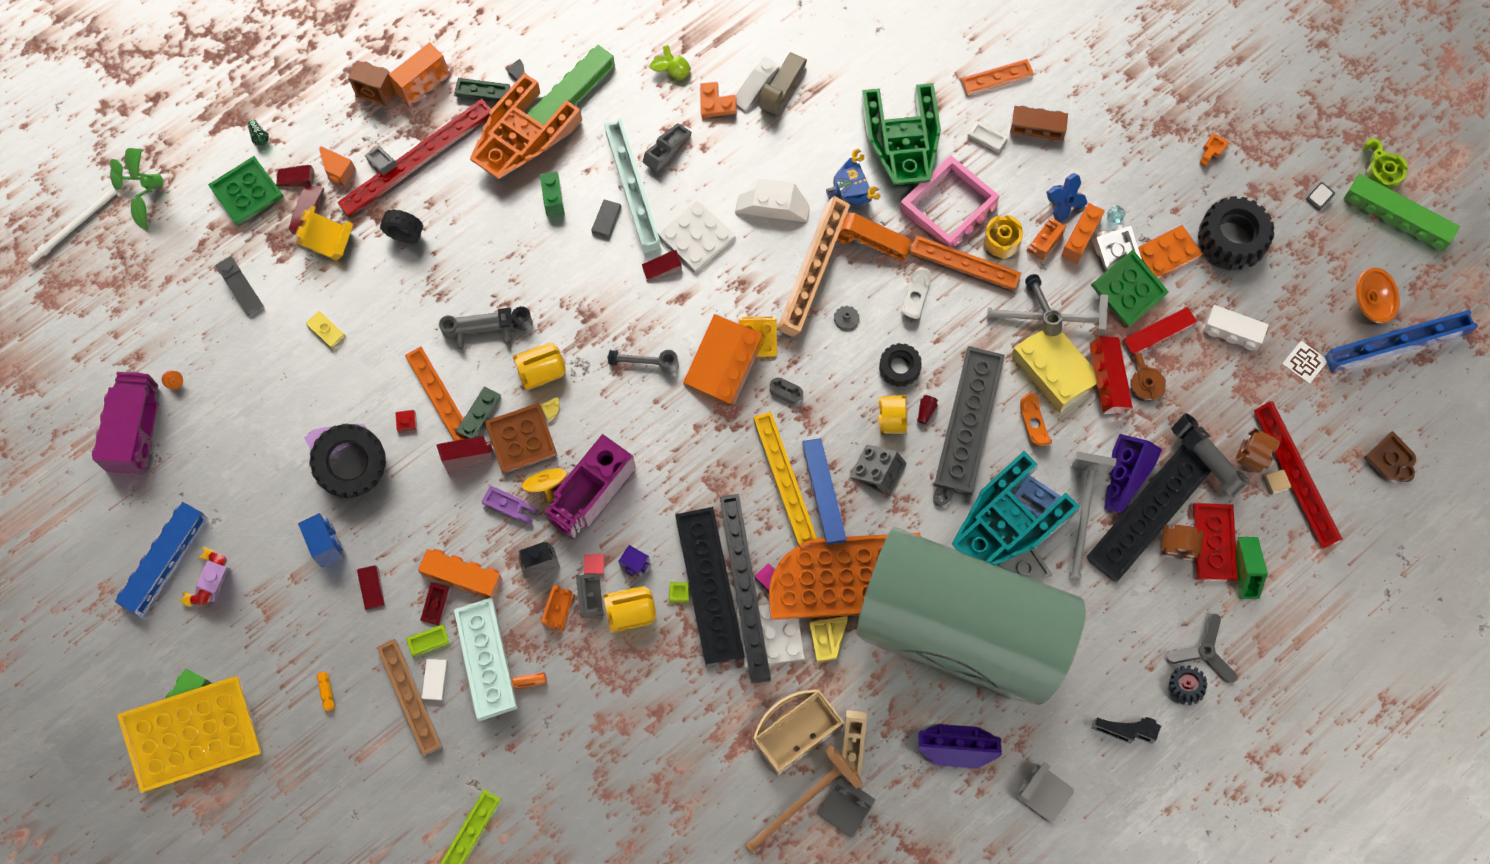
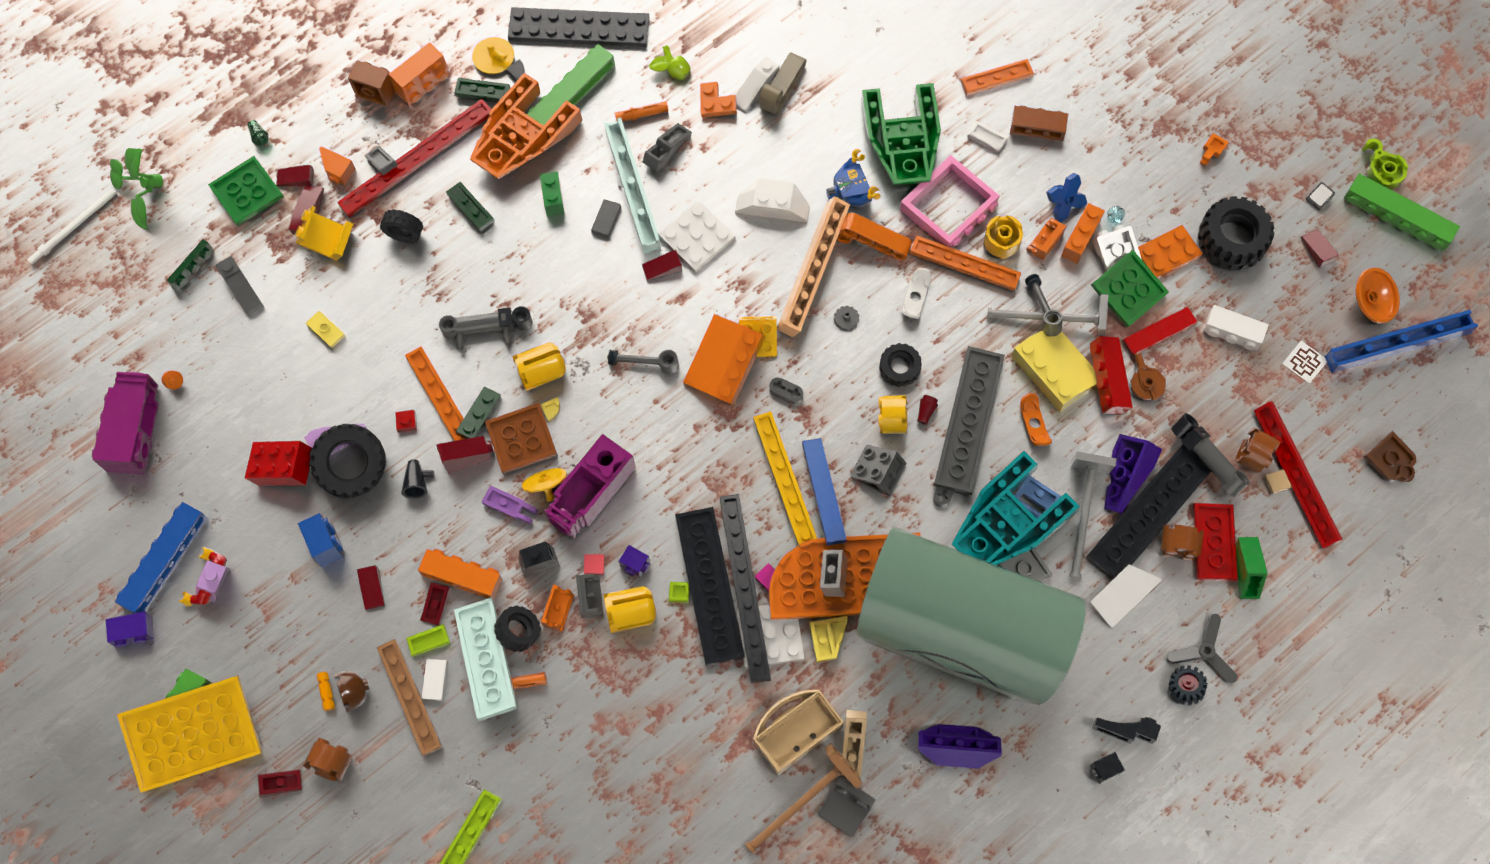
(129, 629): none -> dark purple brick
(190, 265): none -> dark green plate
(278, 463): none -> red brick
(279, 783): none -> dark red slope
(328, 760): none -> dark orange brick
(352, 689): none -> reddish brown cylinder
(414, 483): none -> black piece
(470, 206): none -> dark green plate
(493, 55): none -> yellow shield
(510, 640): none -> black tyre
(578, 27): none -> plate
(640, 112): none -> orange pin
(833, 573): none -> light grey brick
(1045, 792): light grey bracket -> none
(1106, 768): none -> black brick
(1124, 593): none -> white sticker
(1320, 248): none -> slope

